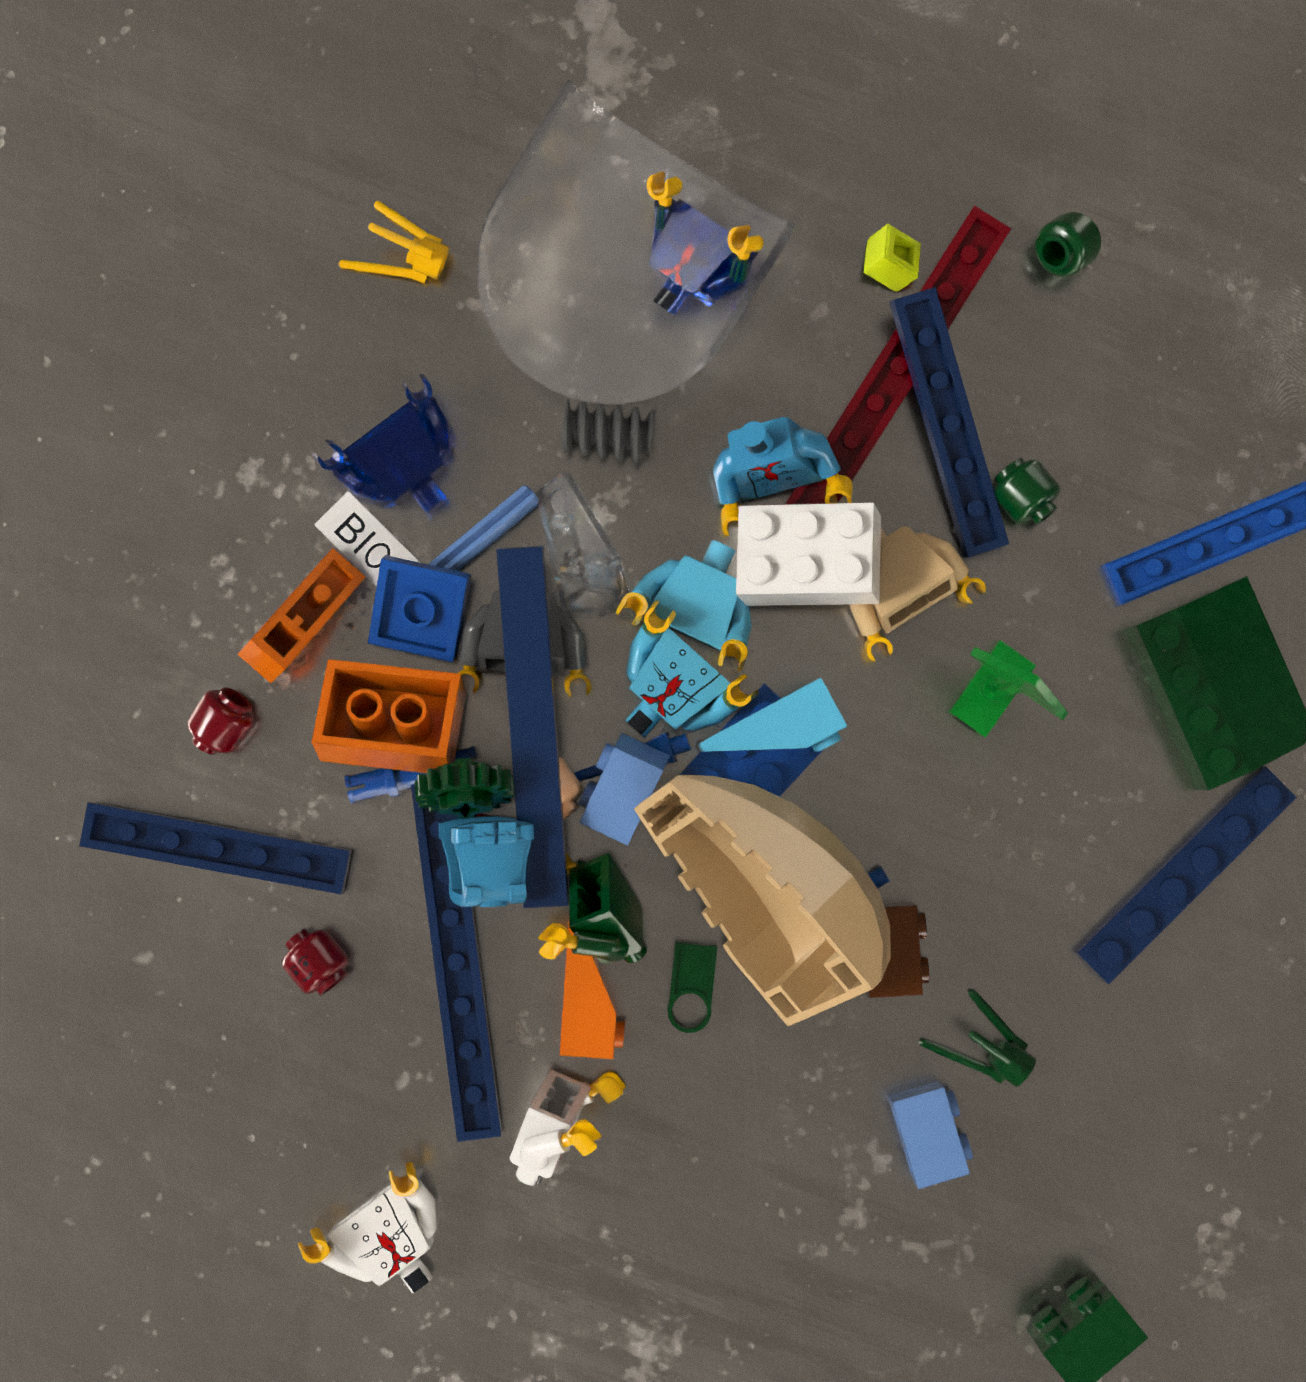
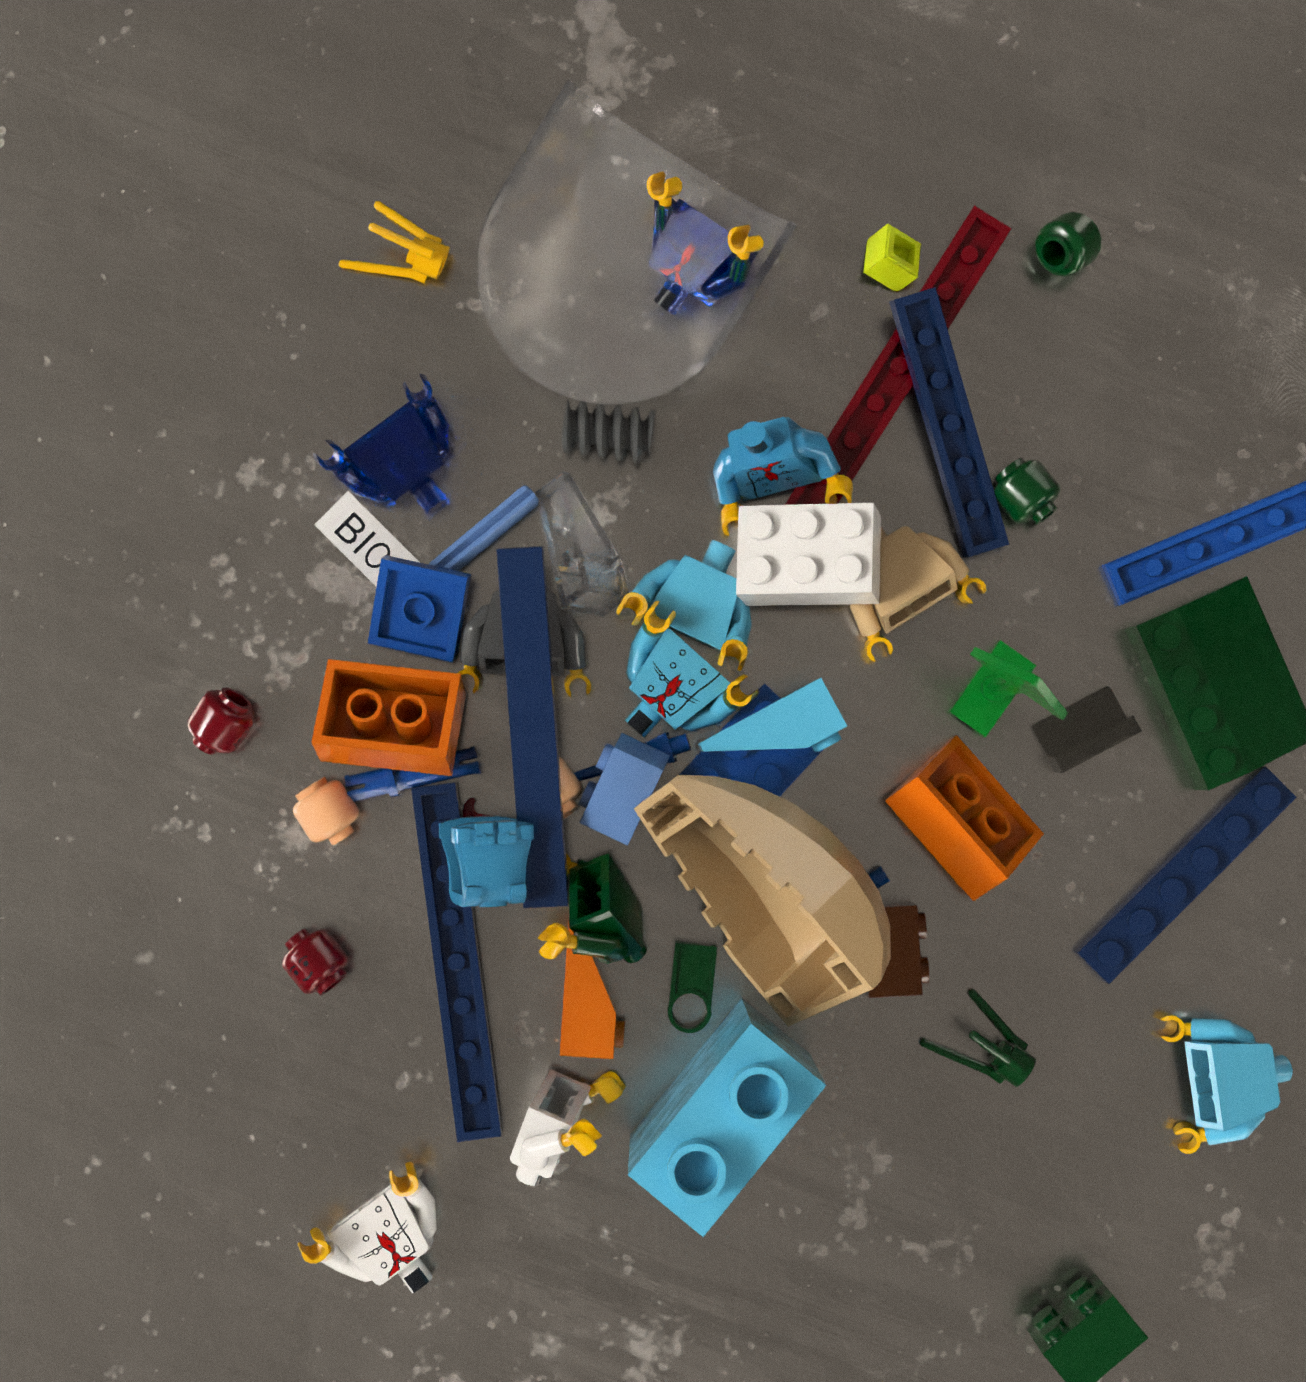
(215, 848): dark blue plate -> none
(301, 616): orange slope -> none
(326, 811): none -> light nougat head
(464, 788): dark green gear -> none
(723, 1117): none -> medium azure brick
(930, 1134): medium blue brick -> none
(965, 818): none -> orange slope
(1086, 731): none -> clear smoke panel
(1229, 1080): none -> medium azure torso

